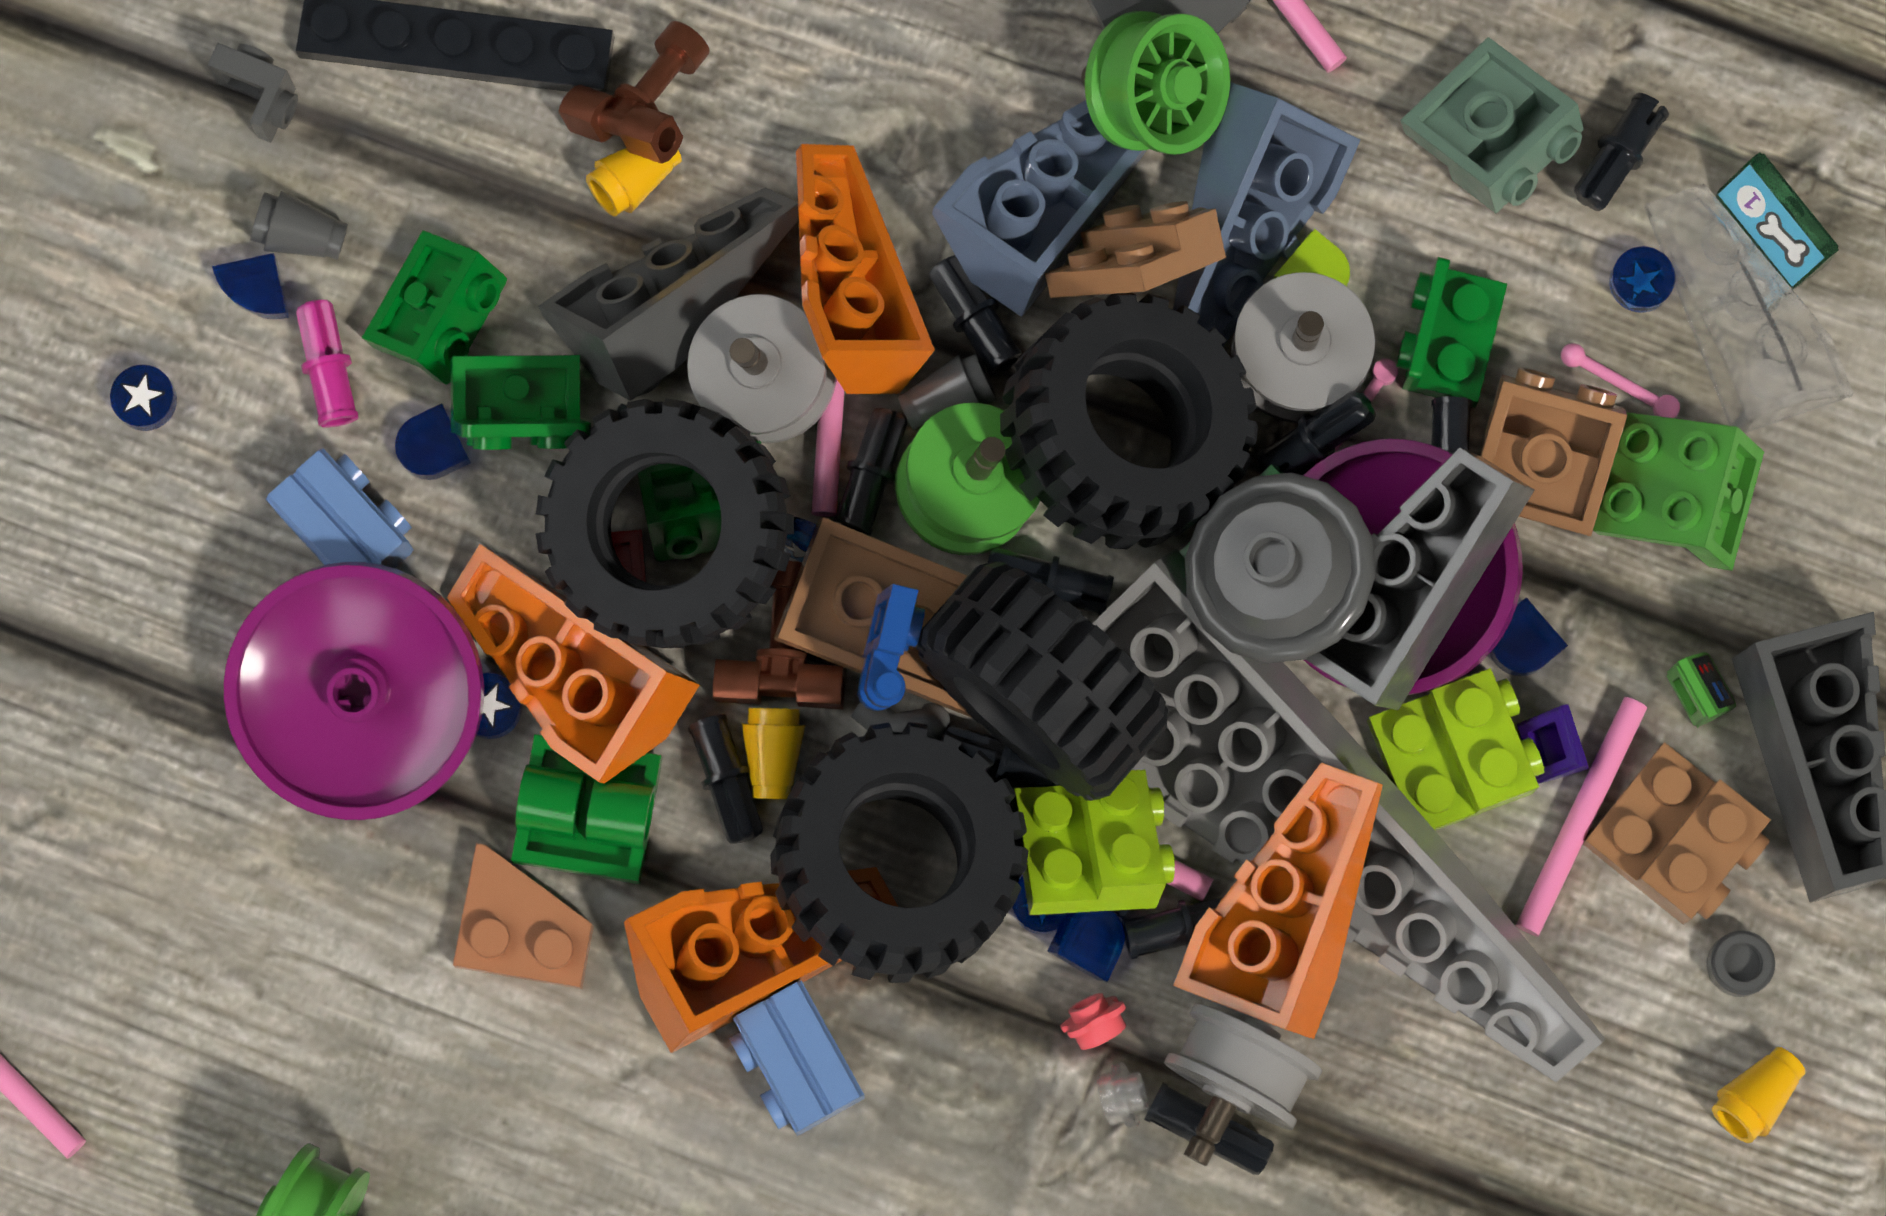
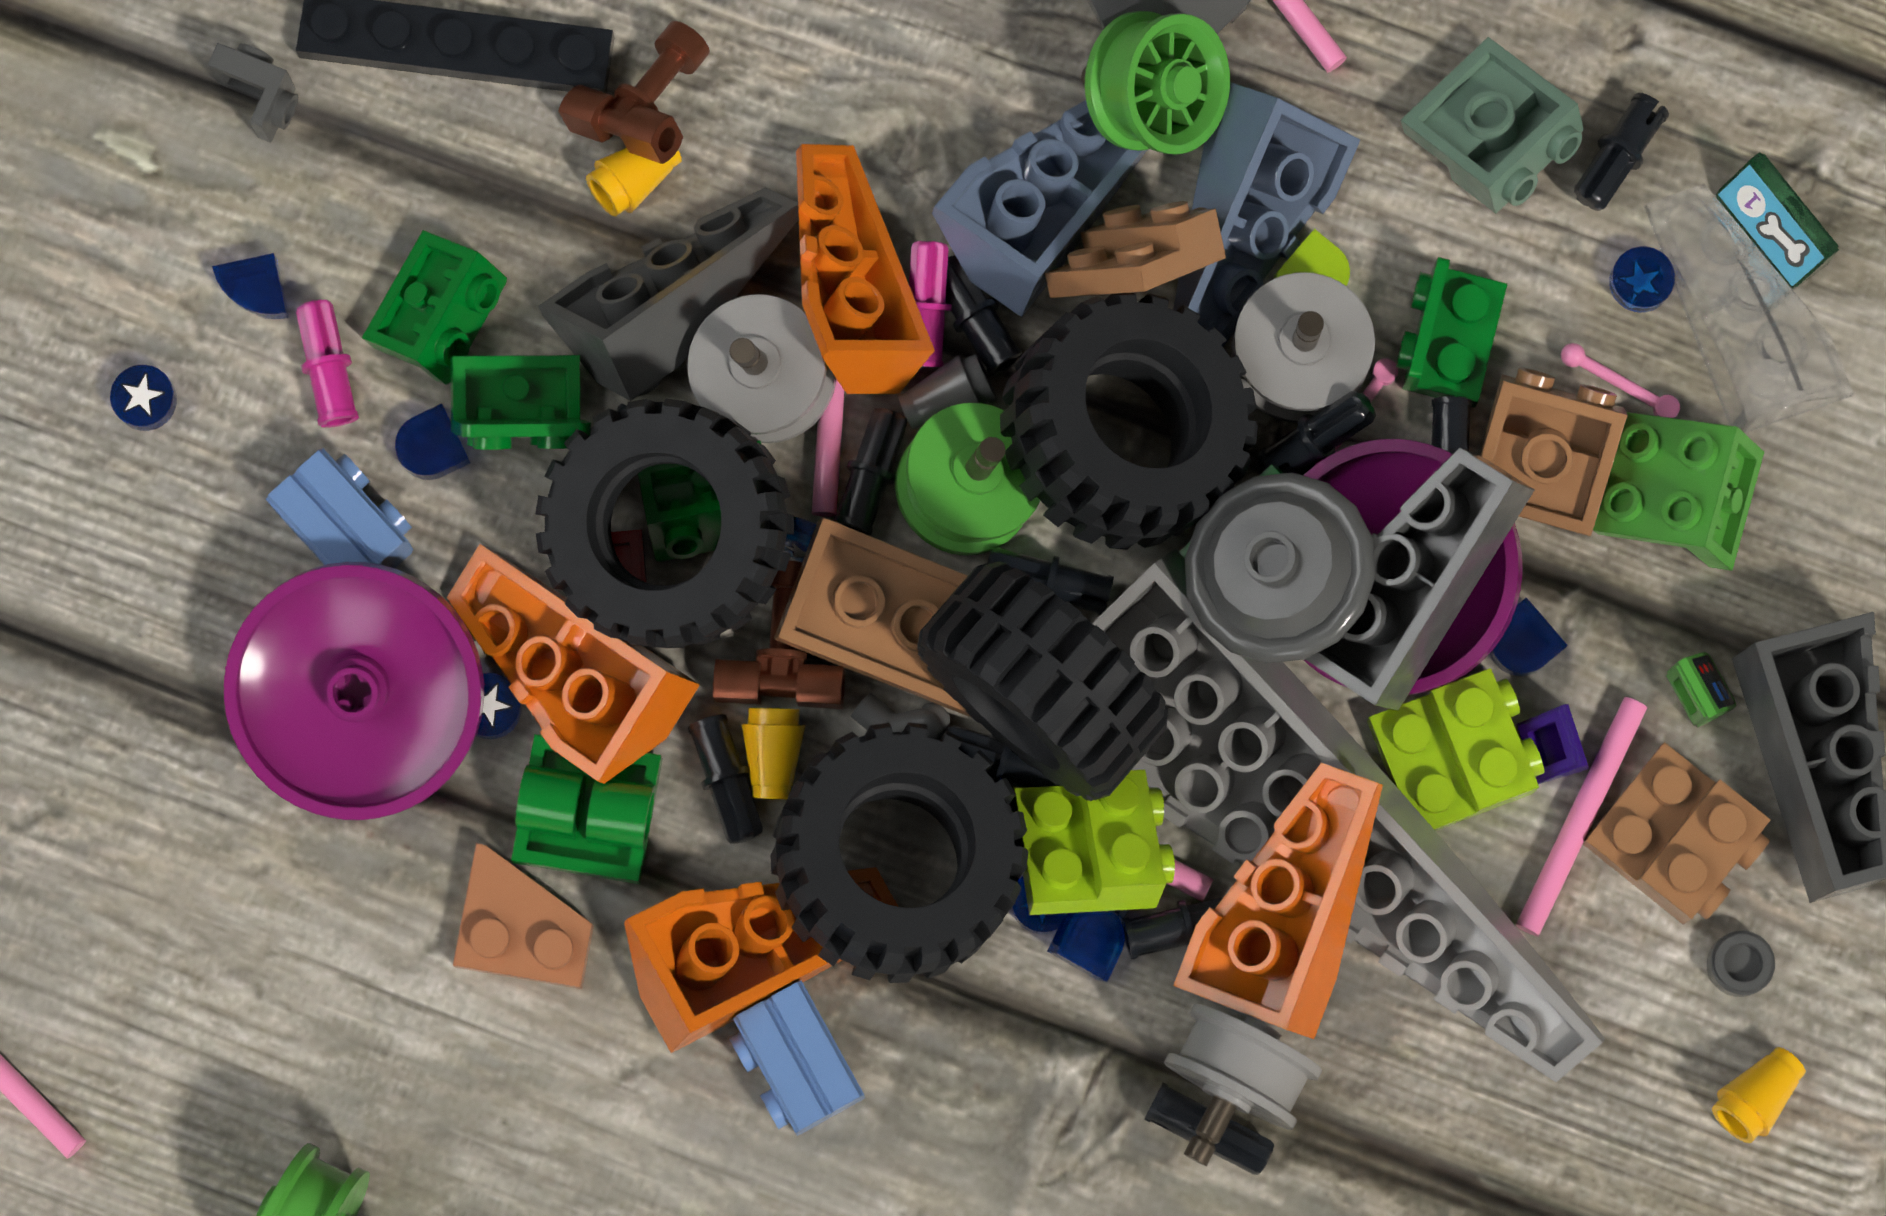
(297, 228): dark grey cone -> none
(892, 630): blue plate -> none
(928, 287): none -> dark pink axle
(1095, 1020): coral plate -> none
(1122, 1095): clear plate -> none

